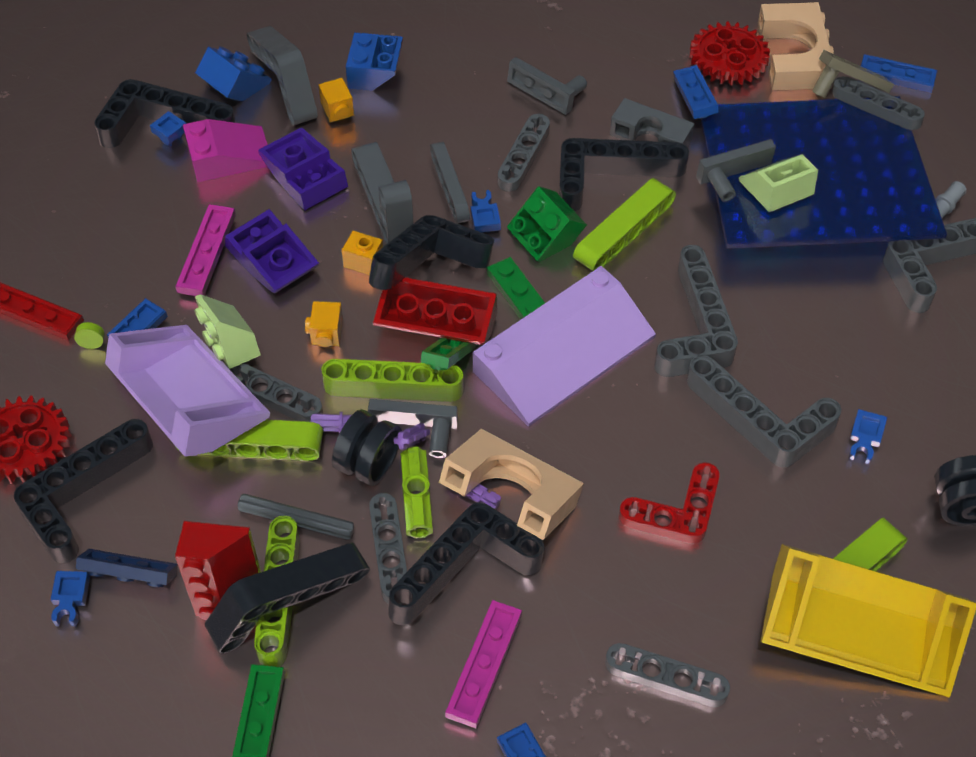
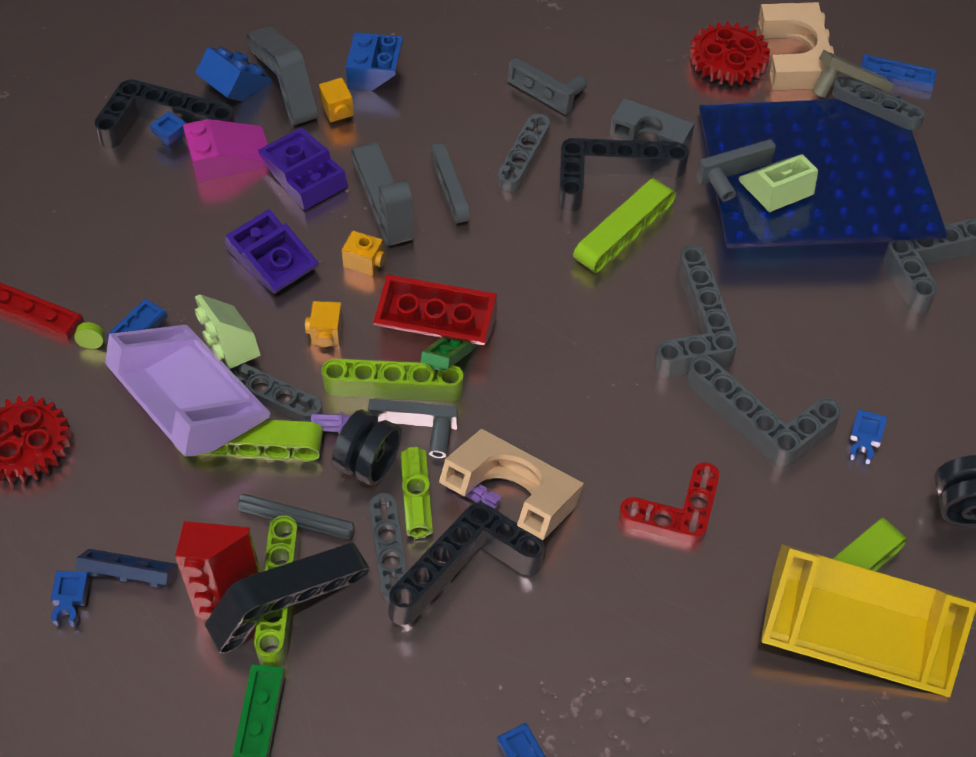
(76, 482): black beam -> none
(205, 250): dark pink plate -> none
(411, 436): medium lavender axle -> none
(420, 241): black beam -> none
(483, 664): dark pink plate -> none
(484, 214): blue plate -> none
(515, 287): green plate -> none
(546, 224): green slope -> none
(562, 346): lavender slope -> none
(665, 680): dark grey beam -> none
(695, 92): blue plate -> none
(947, 201): light grey pin -> none

